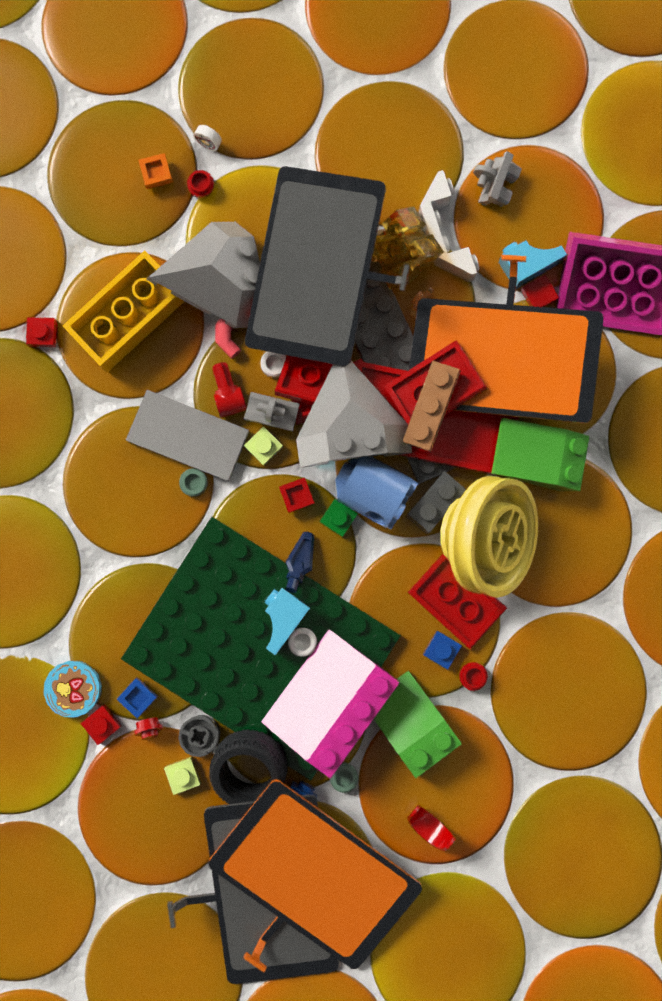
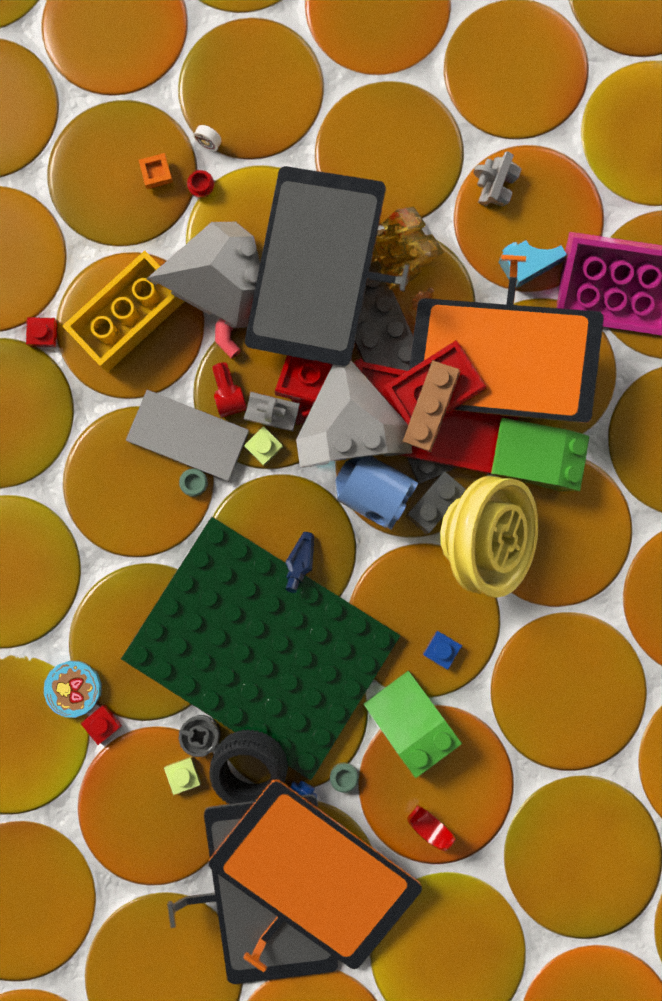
(137, 697): blue plate -> none
(148, 728): red plate -> none
(272, 364): white tile -> none
(286, 613): medium azure arch -> none
(296, 495): red plate -> none
(302, 642): white tile -> none
(330, 703): slope -> none
(338, 518): green plate -> none
(458, 262): white slope -> none
(458, 610): red tile -> none
(473, 676): red plate -> none
(539, 292): red tile -> none

